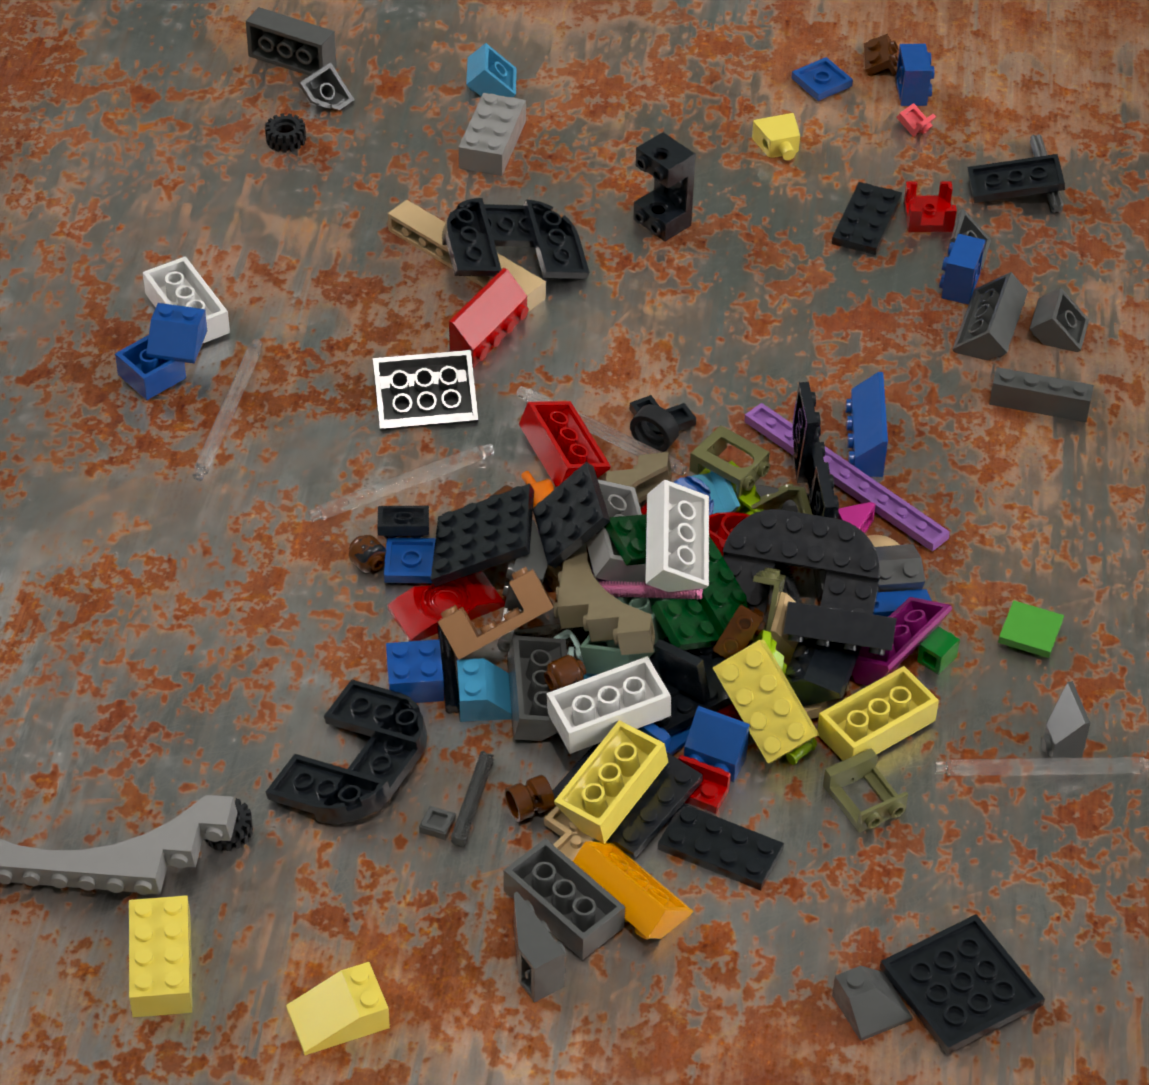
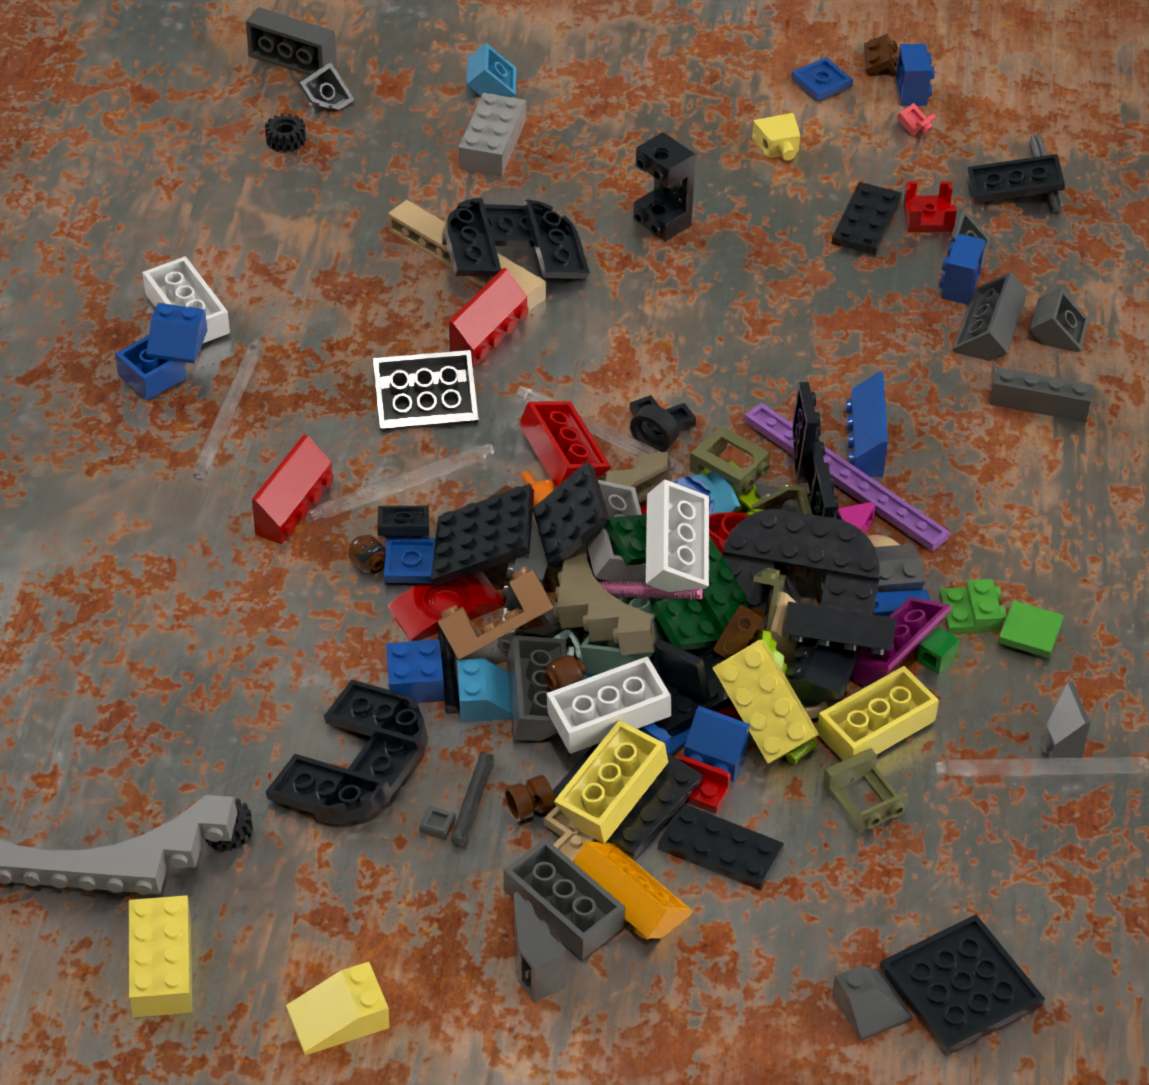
(291, 491): none -> slope
(974, 607): none -> bright green plate

